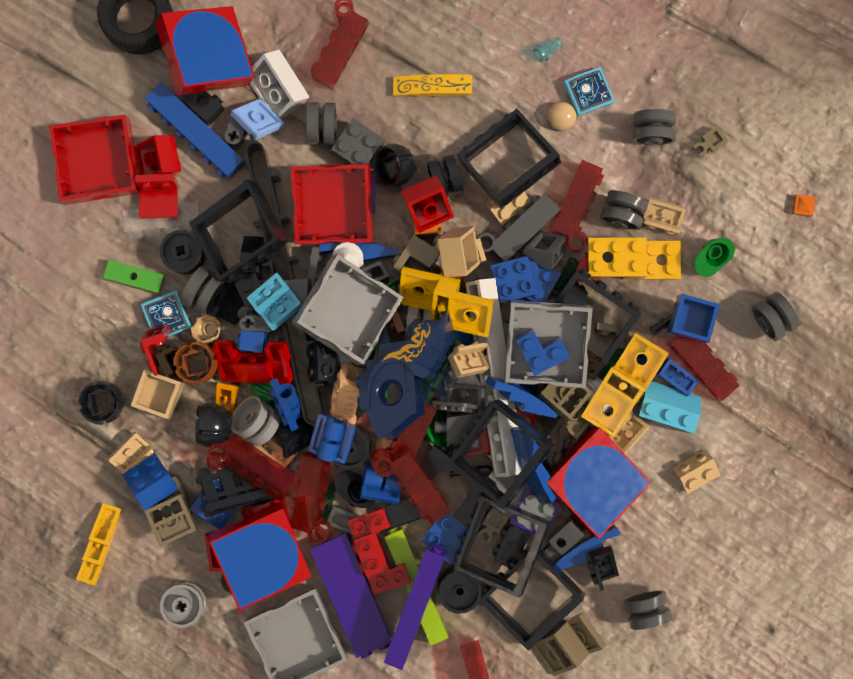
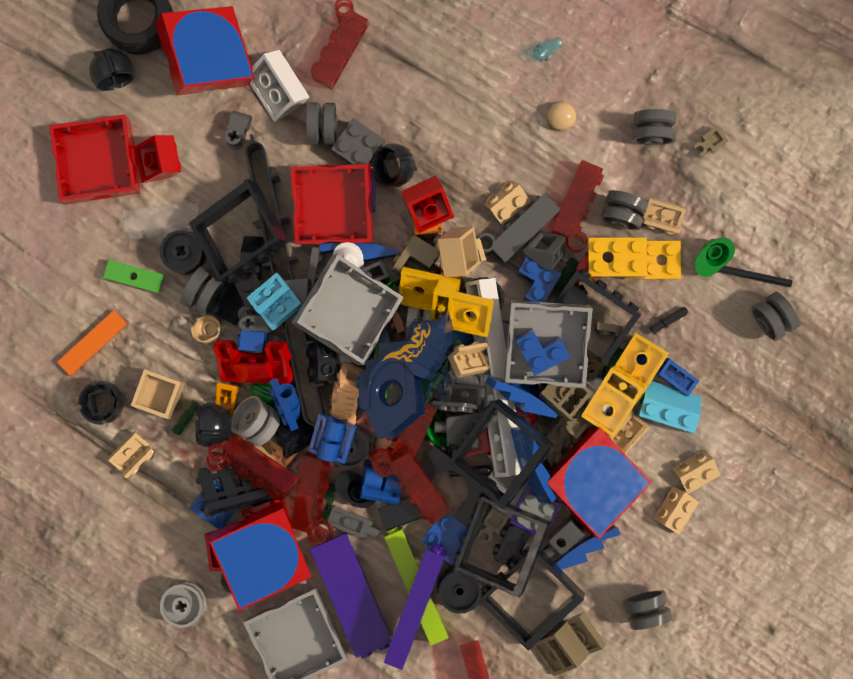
(92, 343): none -> orange tile
(99, 544): yellow slope -> none
(110, 69): none -> black piece
(149, 343): red bracket -> none
(149, 481): blue piece -> none
(157, 196): red bracket -> none
(165, 361): dark brown bracket -> none
(167, 310): slope -> none
(171, 516): dark tan bracket -> none
(182, 366): dark orange piece -> none
(185, 418): none -> clear green axle
(195, 130): blue brick -> none
(206, 112): black brick -> none
(257, 119): light blue tile -> none
(372, 553): red bracket -> none
(432, 85): yellow slope -> none
(448, 175): black wheel -> none
(514, 279): blue plate -> none
(527, 179): black window -> none
(589, 91): slope -> none
(603, 565): black bracket -> none
(676, 510): none -> tan bracket
(693, 318): blue piece -> none
(705, 366): clear red hinge -> none
(756, 276): none -> black bar
(803, 205): orange tile -> none

